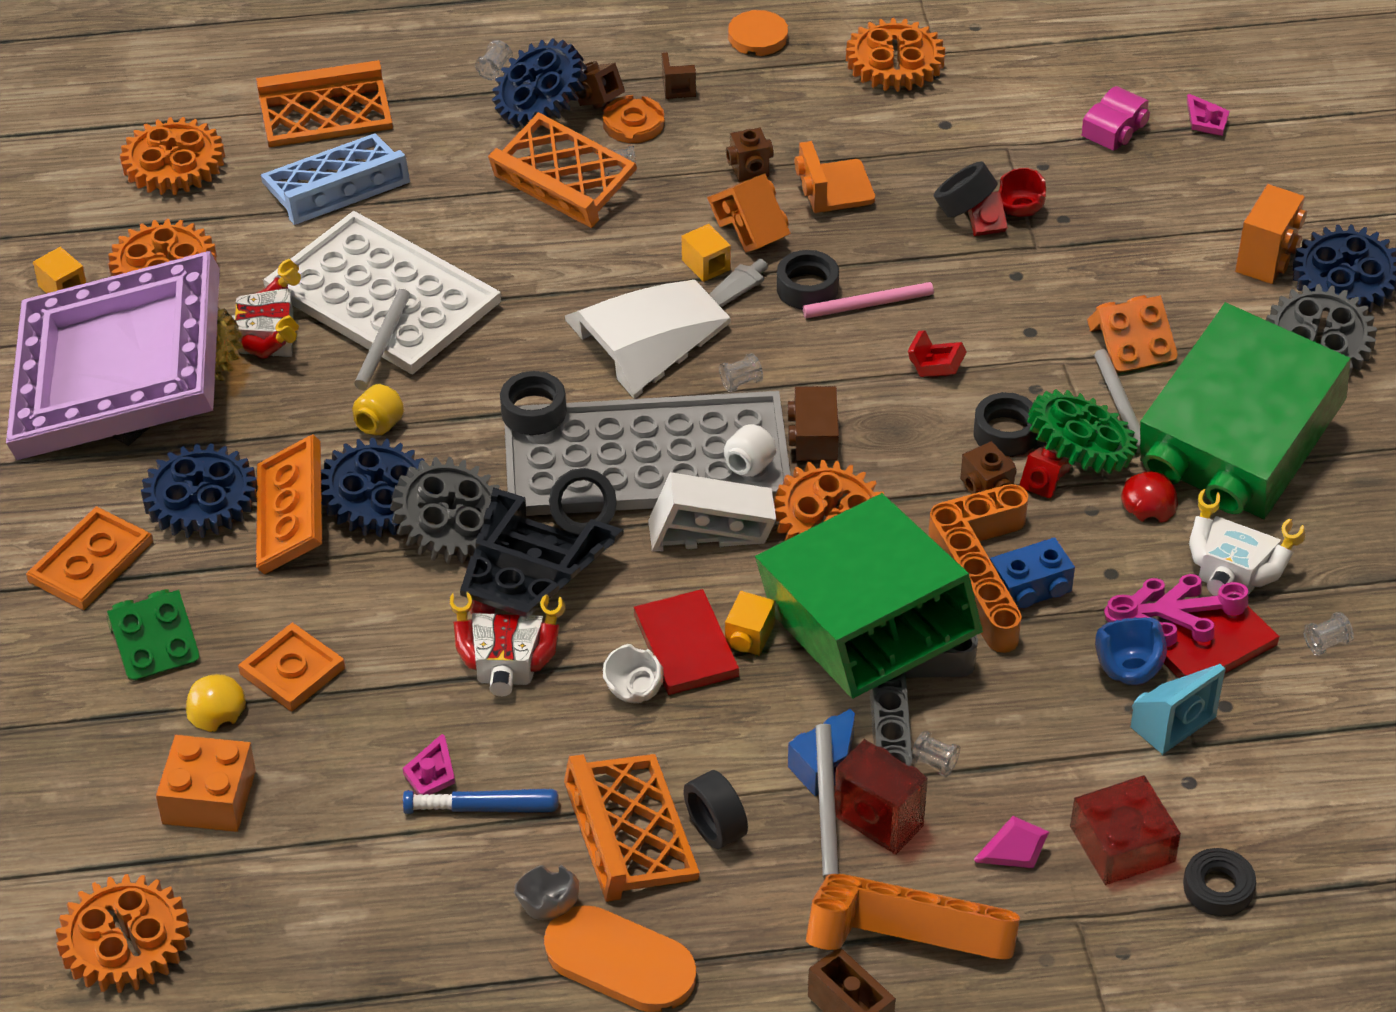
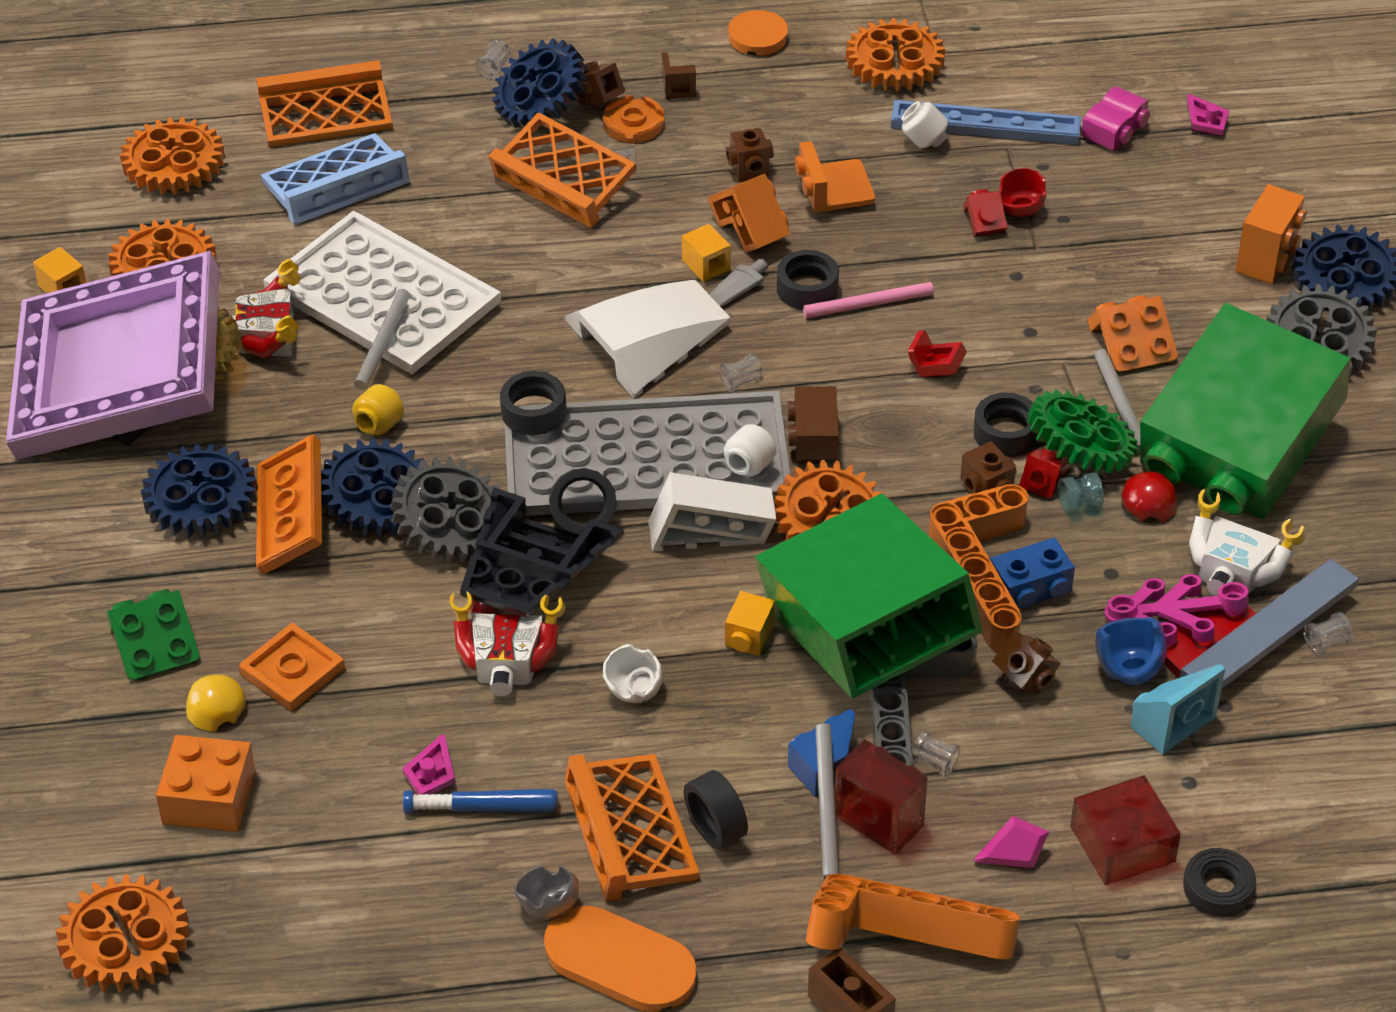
(89, 558): orange tile -> none
(686, 641): red tile -> none
(924, 125): none -> white head
(965, 189): black tyre -> none
(1001, 123): none -> medium blue tile
(1027, 662): none -> reddish brown brick
(1081, 492): none -> clear light blue wheel
(1276, 622): none -> sand blue tile

